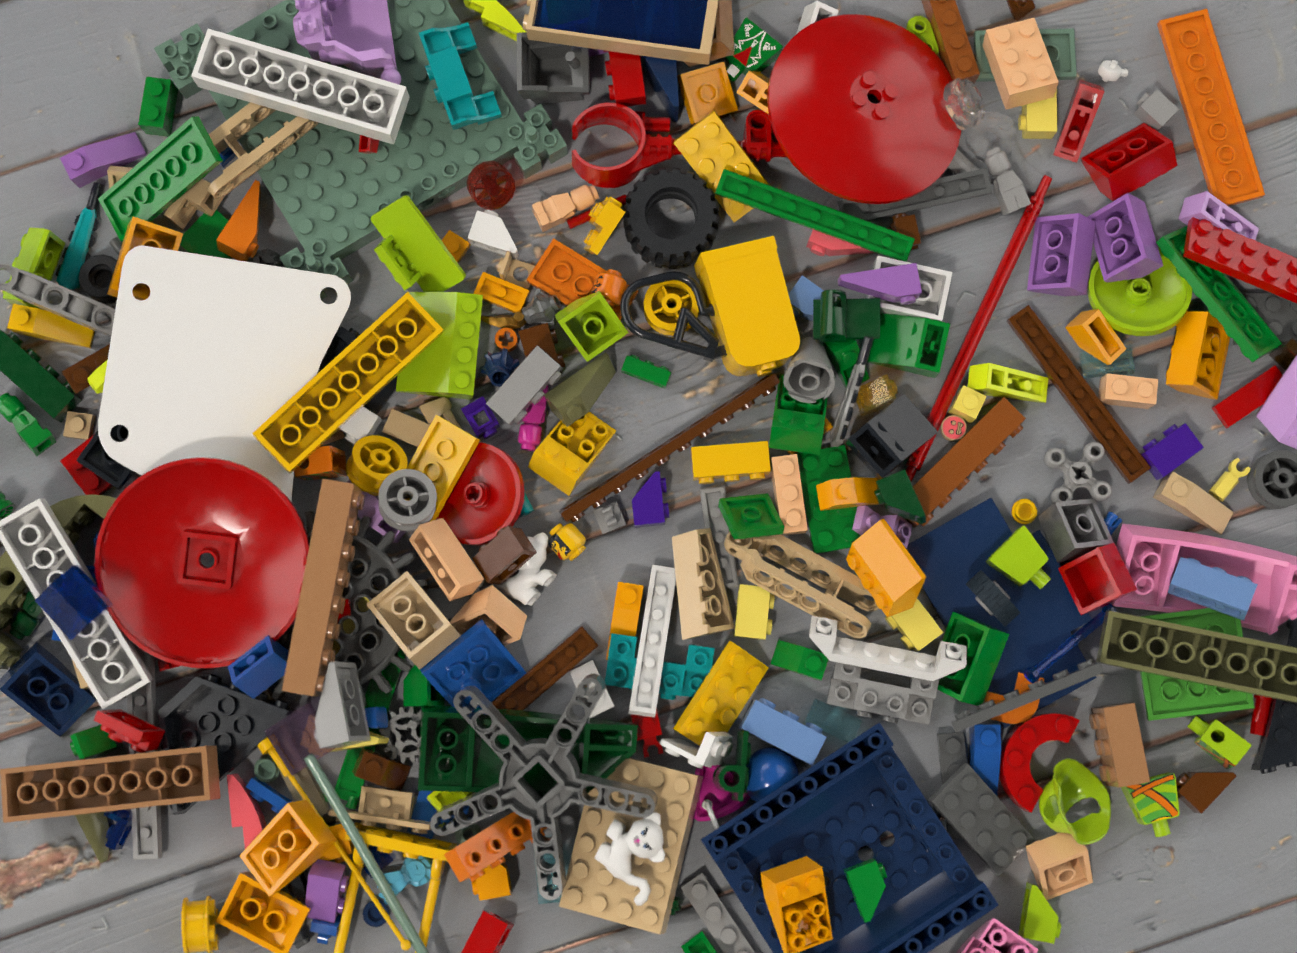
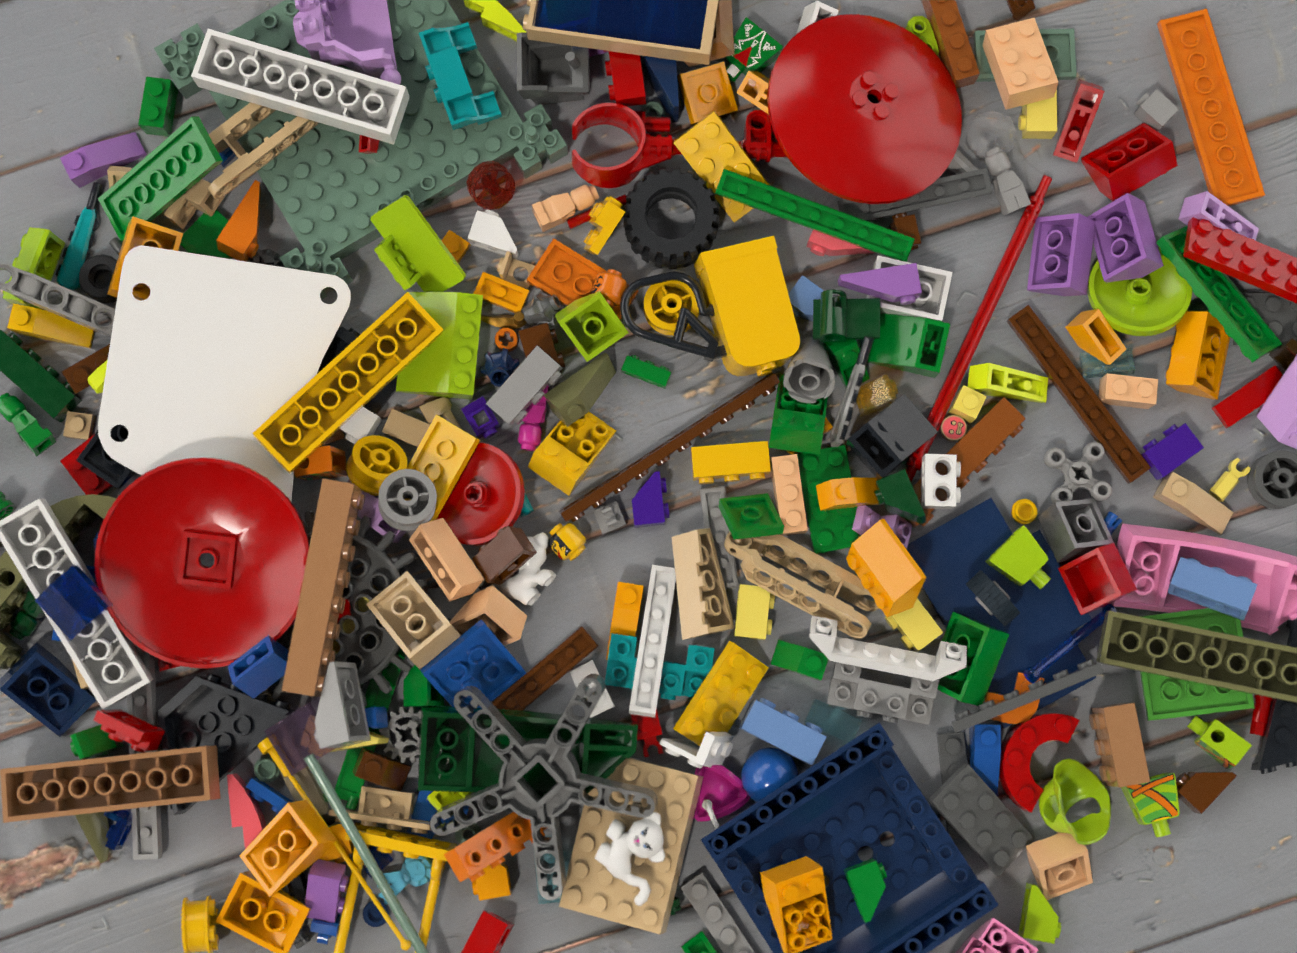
(653, 106): none -> sand green plate
(739, 770): dark green piece -> none
(932, 480): none -> white brick
(962, 103): clear plate -> none
(1111, 71): white piece -> none

